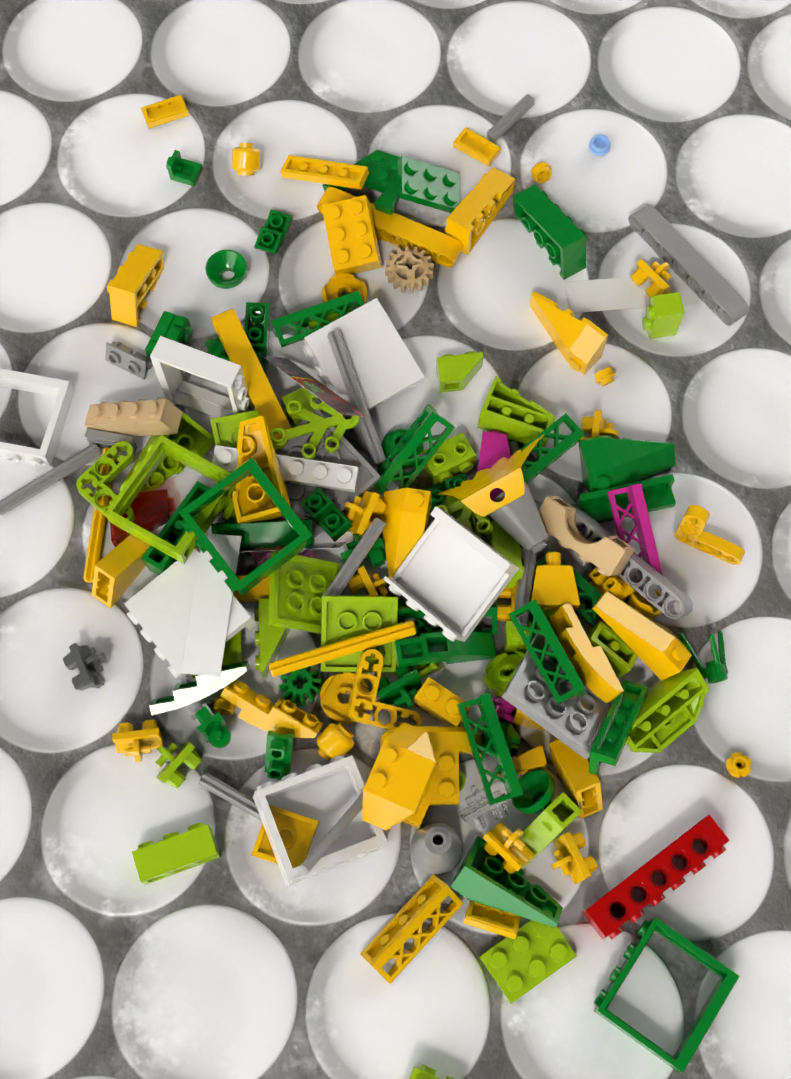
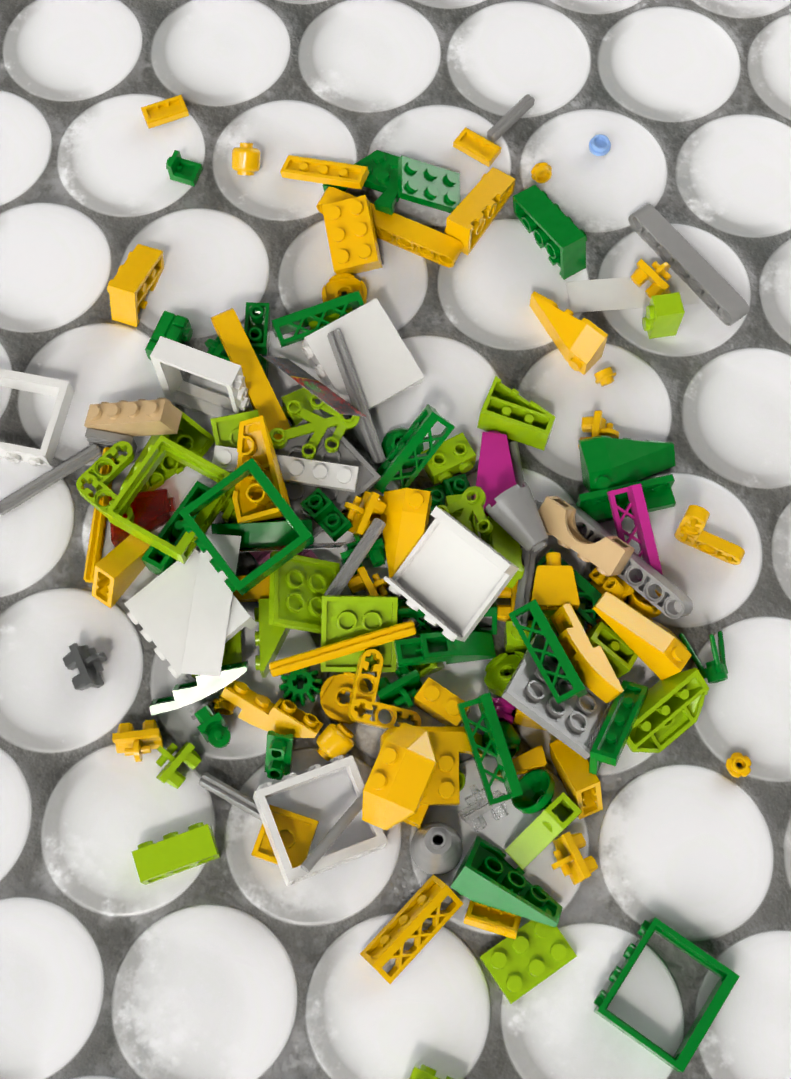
(121, 356): light grey hinge -> none
(226, 261): green piece -> none
(274, 232): green slope -> none
(409, 269): tan gear -> none
(457, 370): lime slope -> none
(504, 475): yellow piece -> none
(509, 846): yellow hips -> none
(555, 453): green fence -> none
(704, 831): red brick -> none

